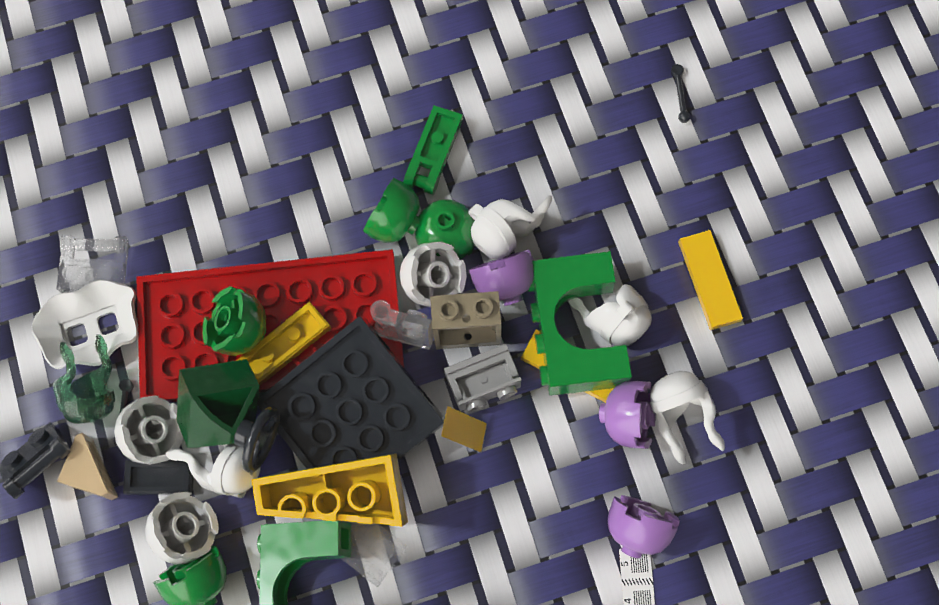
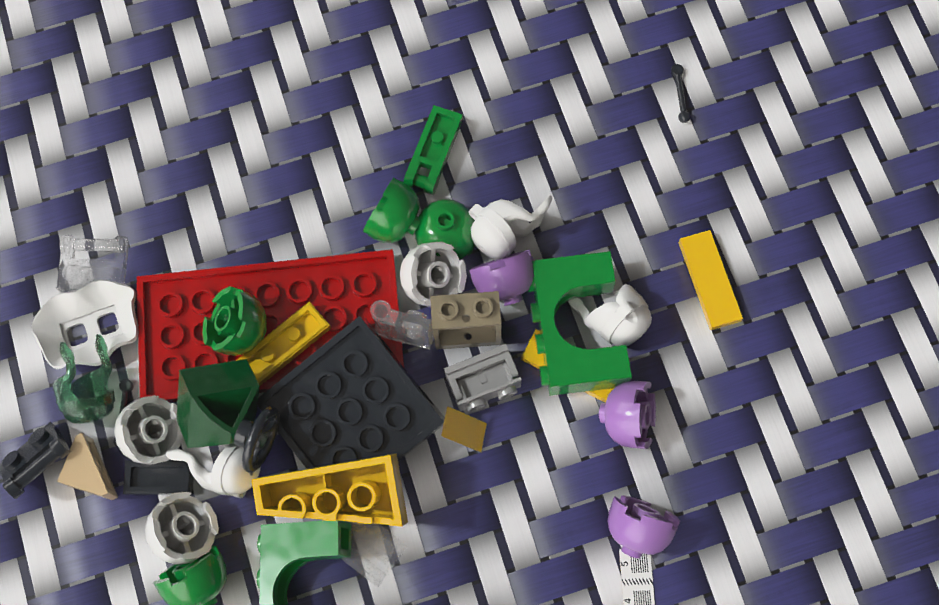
(671, 398): white hair -> none

